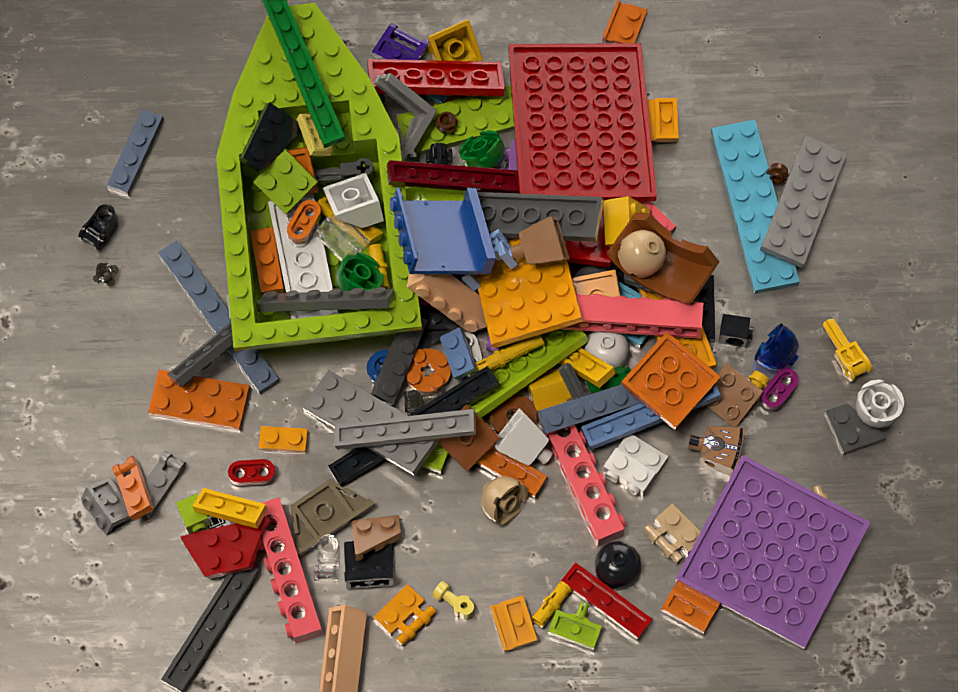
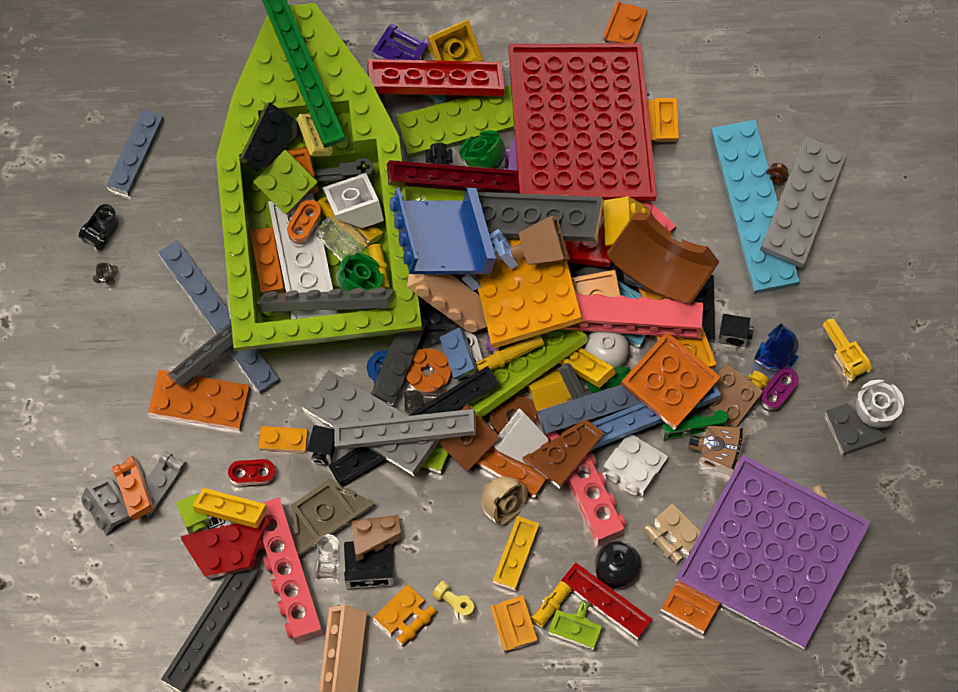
(321, 445): none -> black brick
(414, 104): light grey hinge -> none
(446, 117): reddish brown plate -> none
(516, 553): none -> yellow plate
(564, 454): none -> dark orange wing
(642, 253): tan cylinder -> none
(694, 426): none -> green plate

